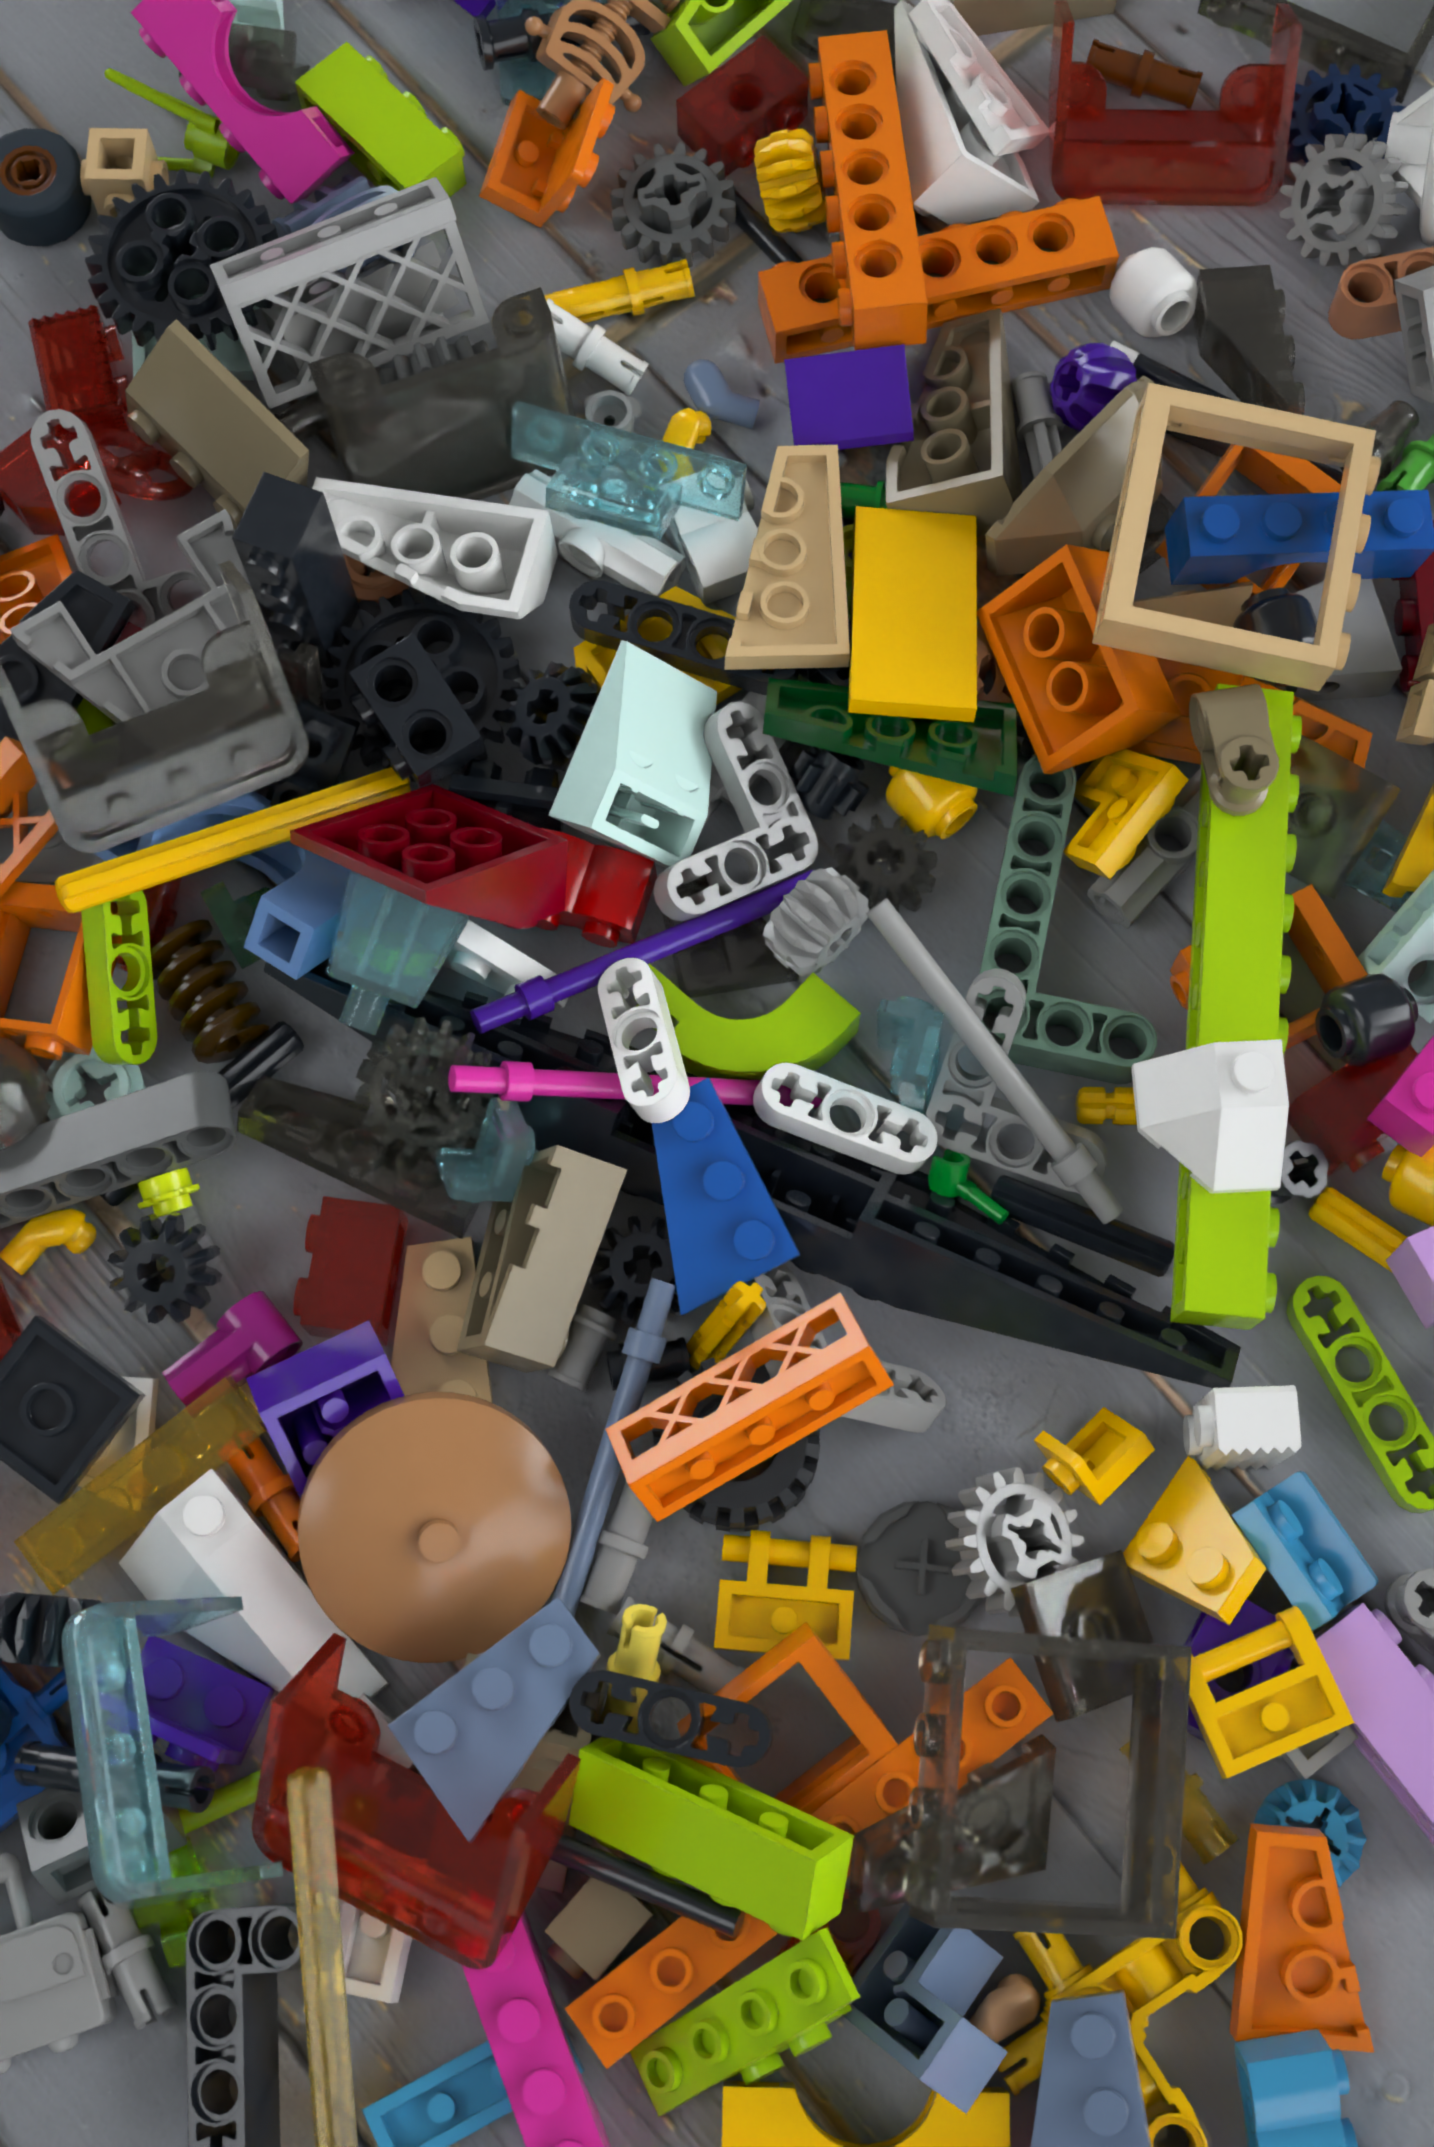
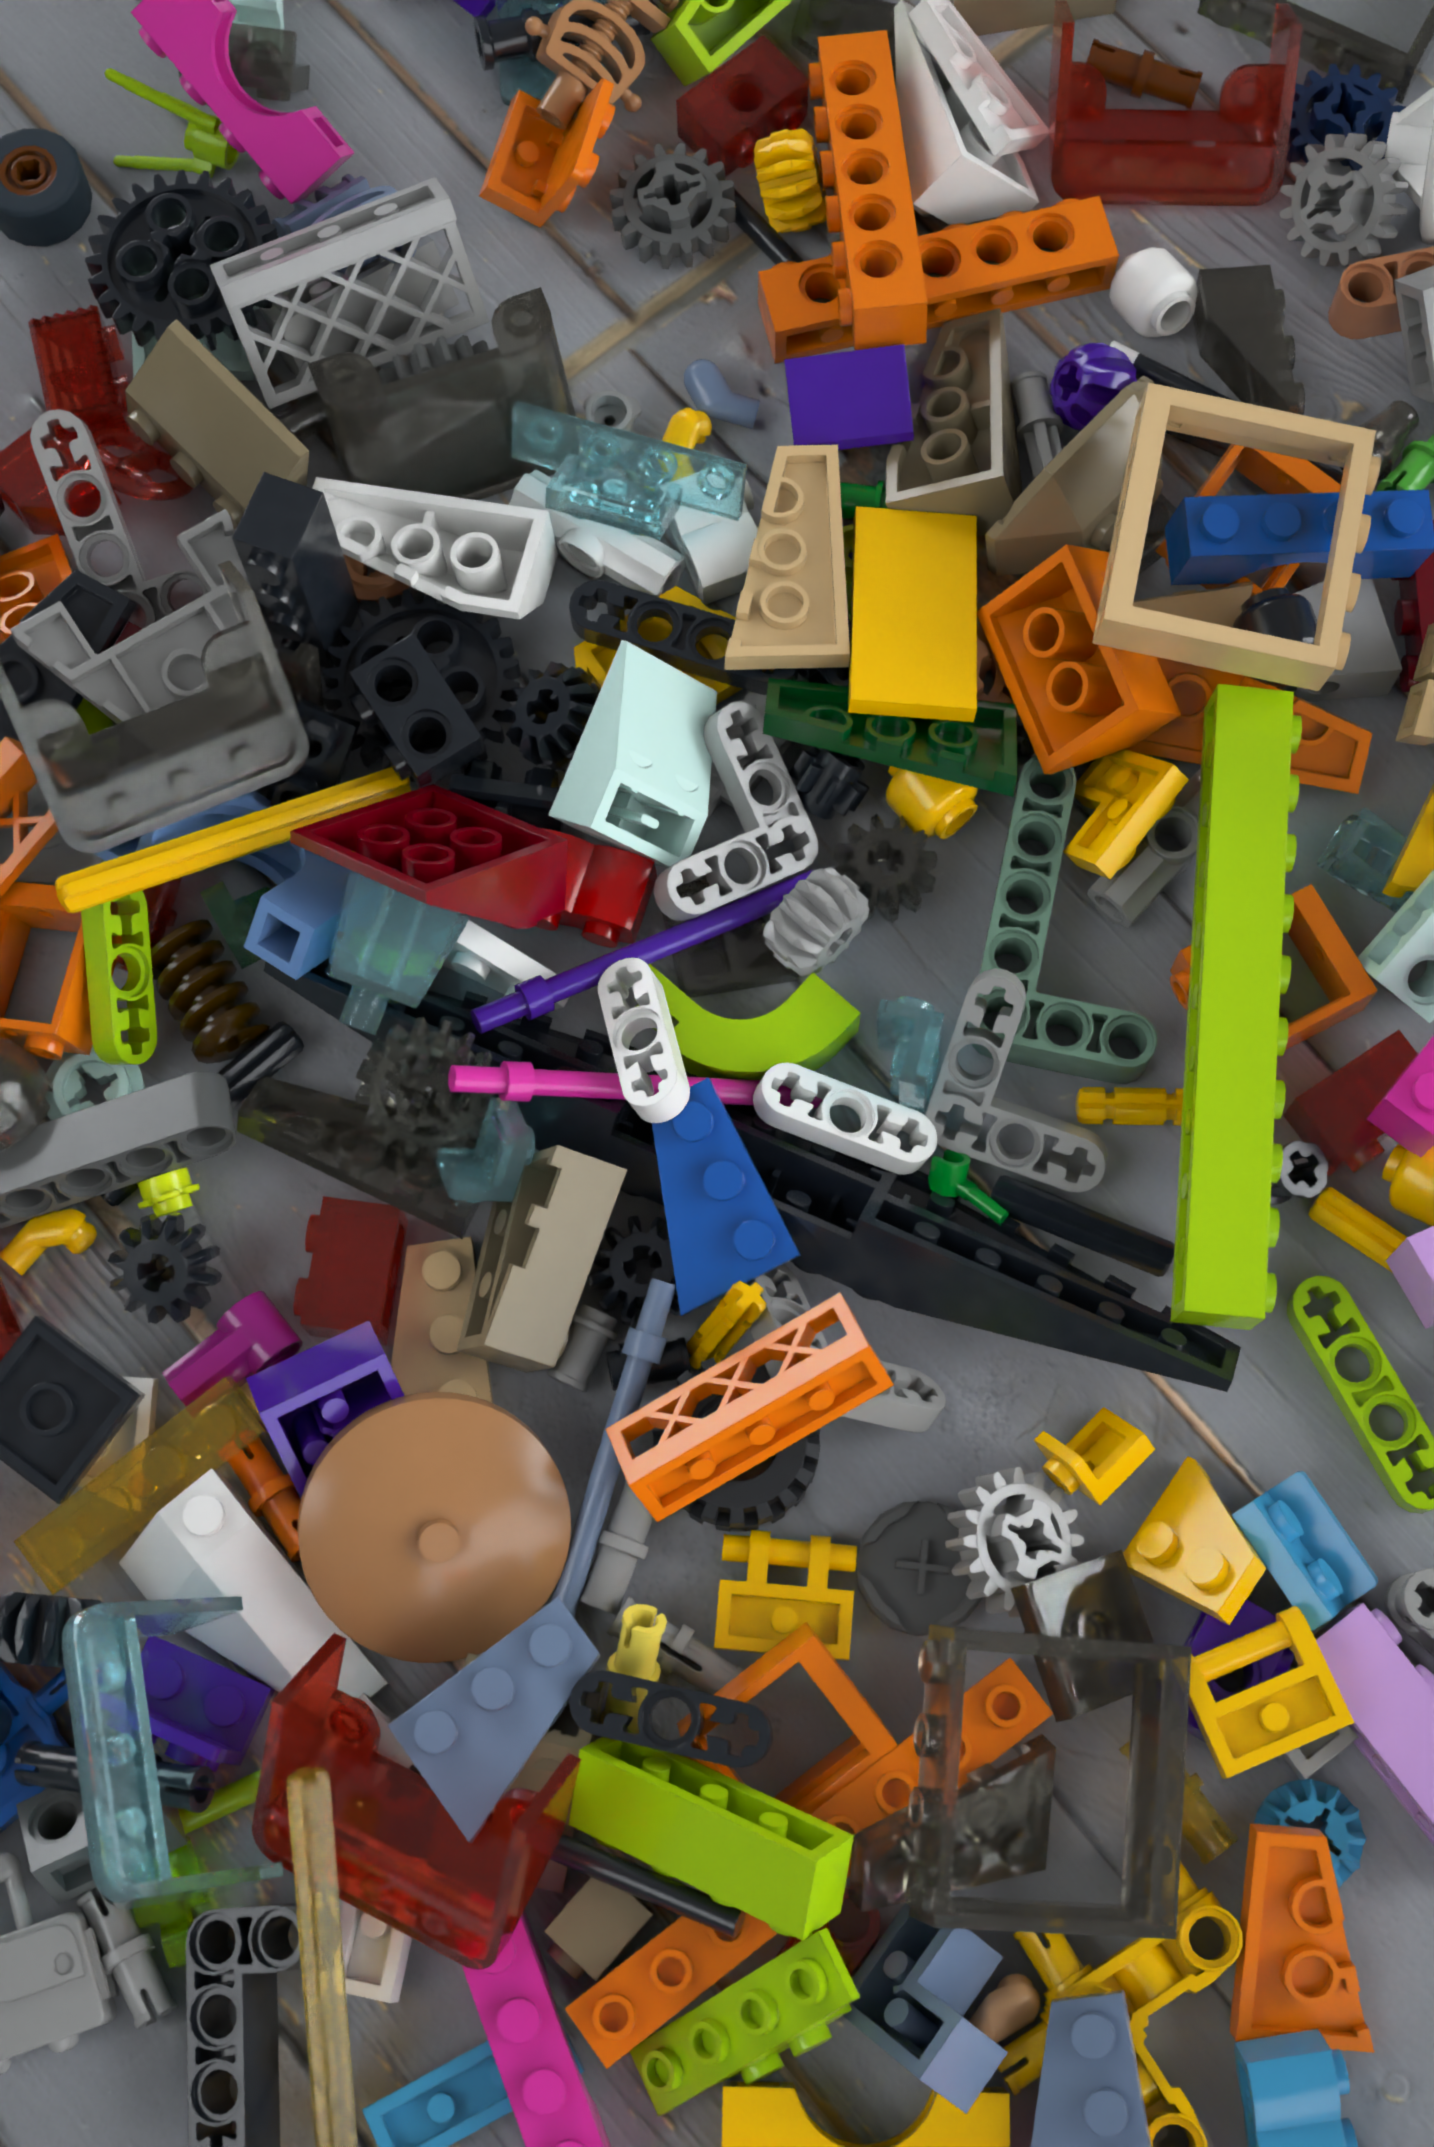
(117, 161): tan brick -> none
(382, 126): lime brick -> none
(595, 351): white pin -> none
(627, 292): yellow pin -> none
(1071, 1161): light grey bar -> none
(1218, 1112): white slope -> none
(1234, 746): dark tan piece -> none
(1244, 1427): white brick -> none
(1333, 815): clear smoke plate -> none
(1366, 1020): black head -> none

